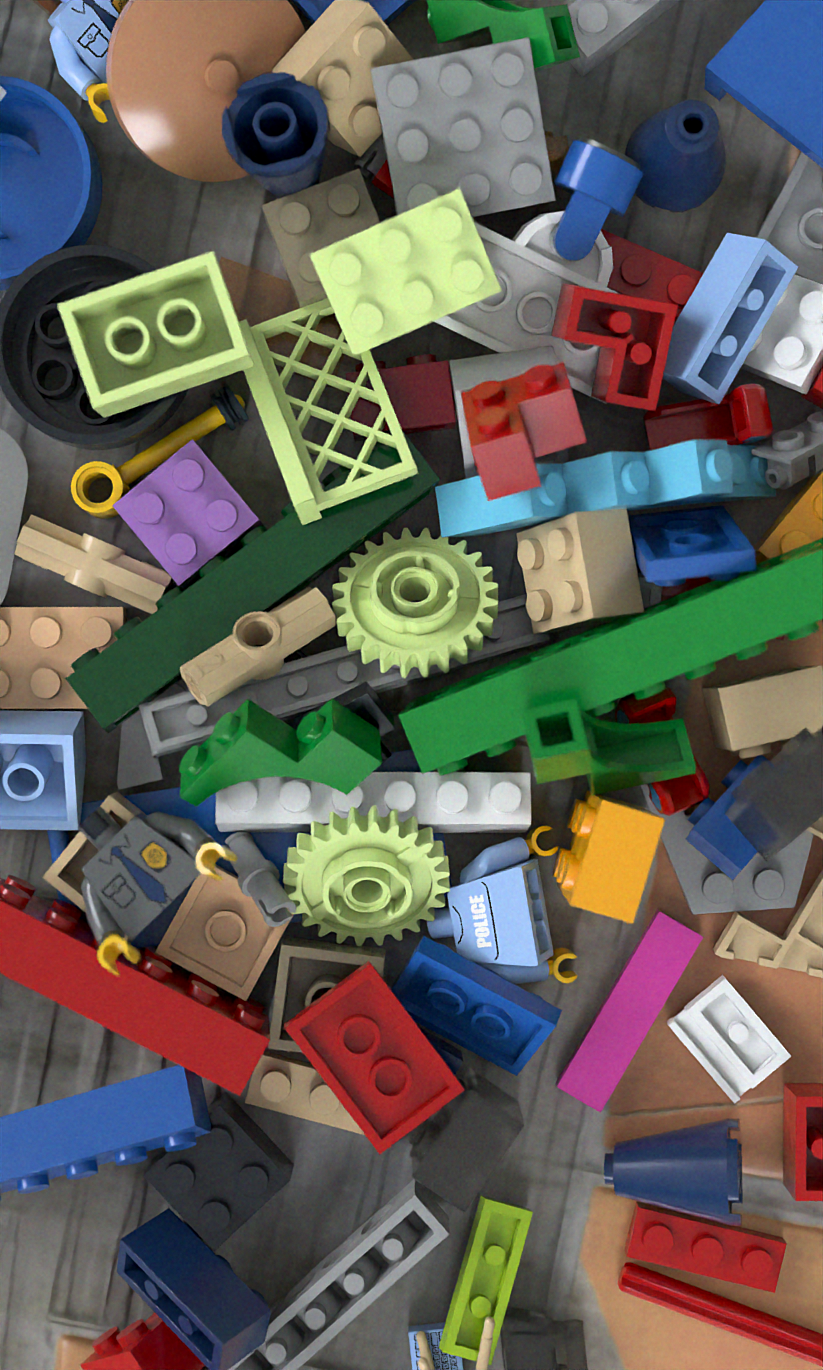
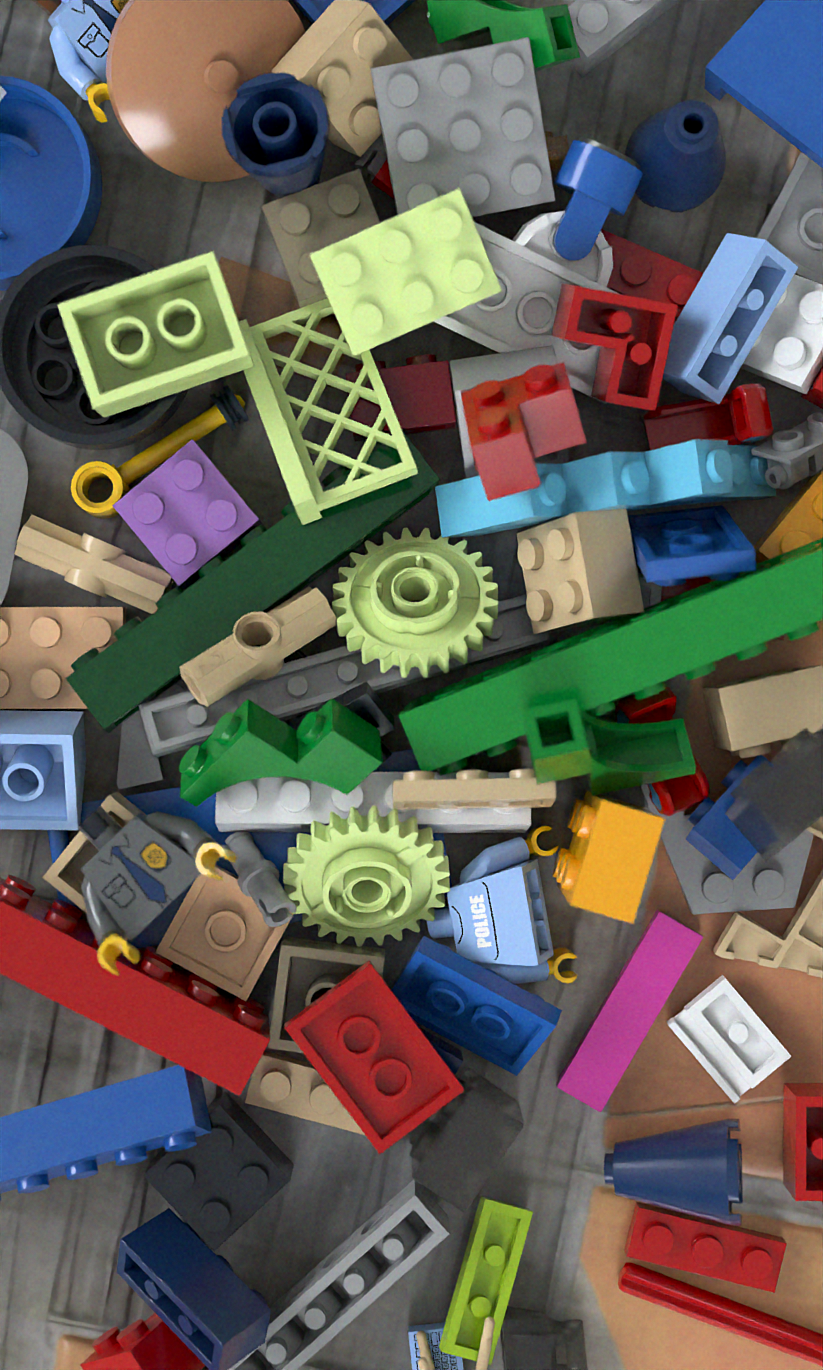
(471, 791): none -> tan plate

